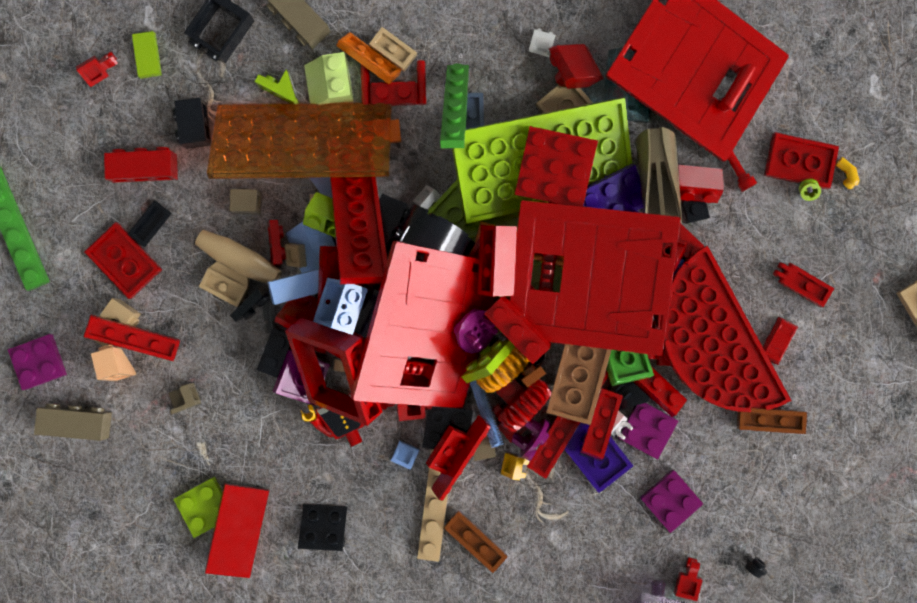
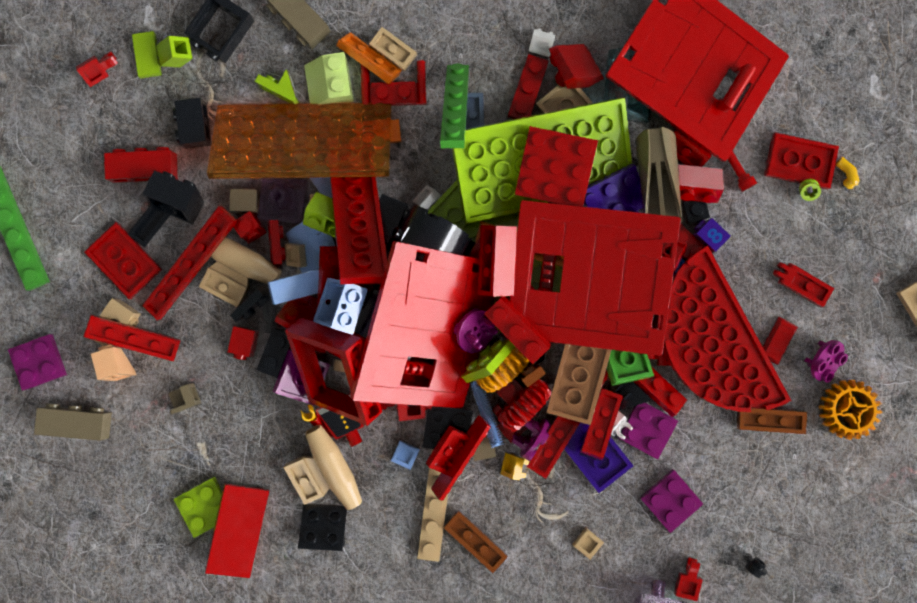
(173, 196): none -> black brick
(174, 51): none -> lime brick
(190, 262): none -> red tile
(243, 342): none -> red brick
(249, 227): none -> red brick
(282, 200): none -> plate
(323, 471): none -> tan plate
(528, 87): none -> red plate
(587, 543): none -> tan tile
(689, 151): none -> red plate
(711, 234): none -> dark purple brick
(827, 360): none -> magenta plate
(856, 425): none -> light orange gear

